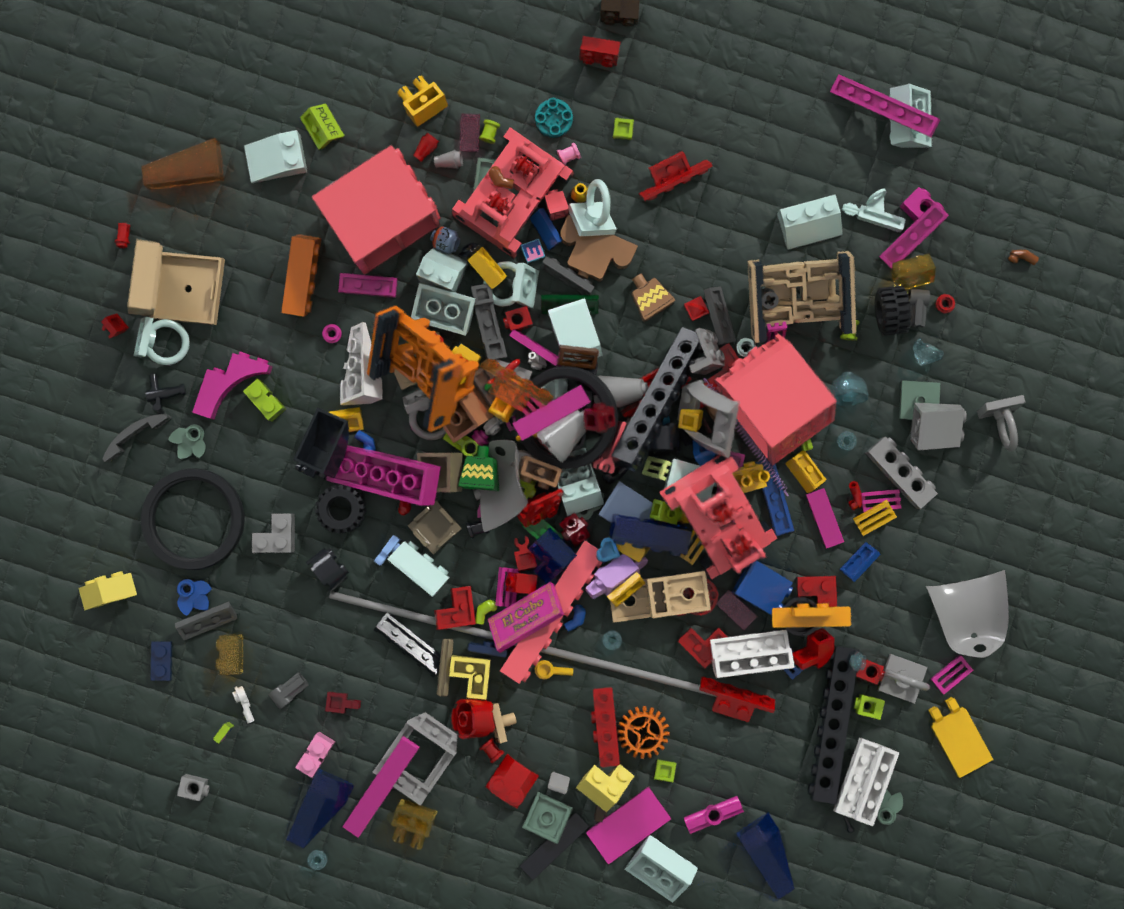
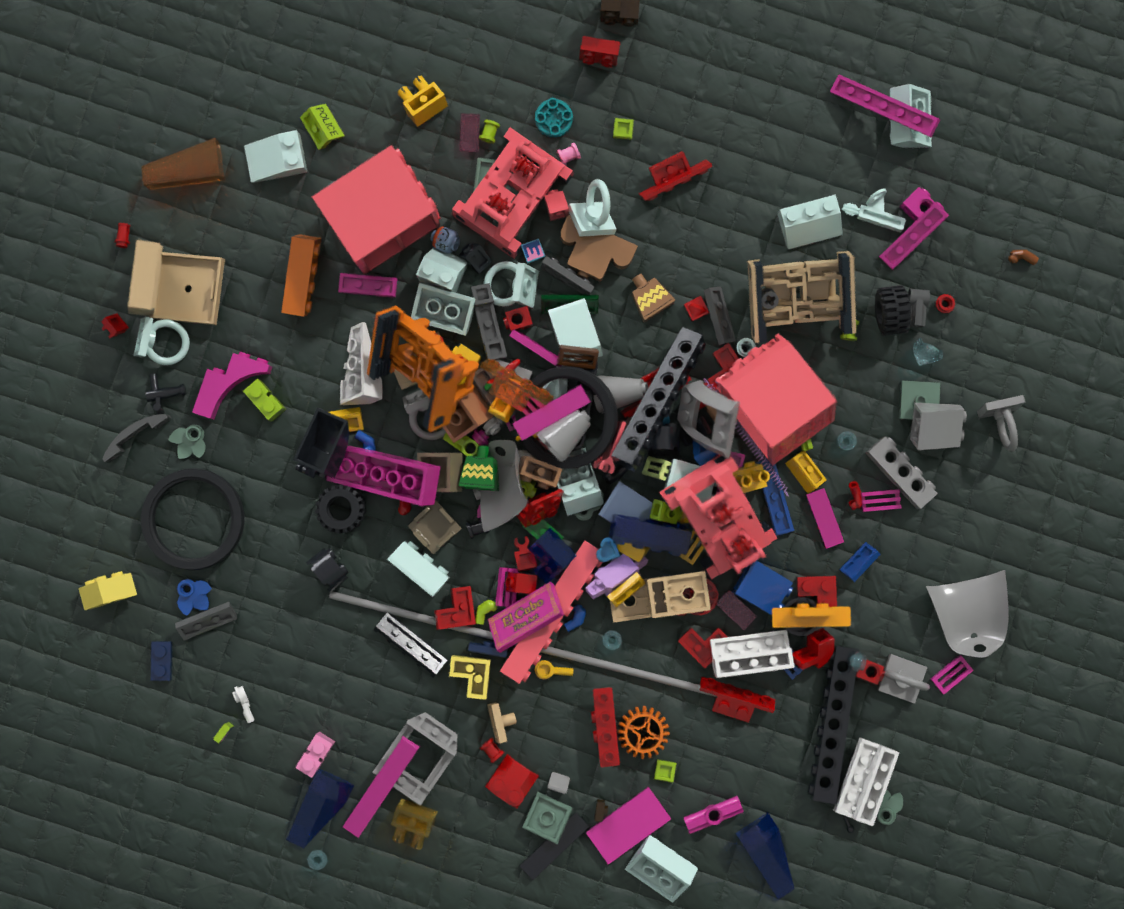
(185, 787): light grey brick -> none
(230, 654): clear yellow brick -> none
(282, 536): light grey brick -> none
(284, 693): dark grey piece -> none
(332, 327): dark pink plate -> none
(338, 702): dark red plate -> none
(389, 548): light blue plate -> none
(426, 146): red cone -> none
(444, 669): dark tan axle -> none
(449, 160): light grey cone -> none
(473, 718): red brick -> none
(487, 268): yellow slope -> none
(498, 179): dark orange arm -> none
(536, 361): white plate -> none
(546, 229): blue tile -> none
(574, 529): dark red brick -> none
(579, 197): yellow cone -> none
(599, 418): dark red brick -> none
(604, 788): light yellow brick -> none
(690, 419): yellow slope -> none
(714, 356): light grey bracket -> none
(783, 328): dark pink tile -> none
(849, 389): clear light blue cylinder -> none
(875, 709): lime brick -> none
(877, 524): yellow tile -> none
(913, 271): clear yellow brick -> none
(959, 738): yellow tile -> none

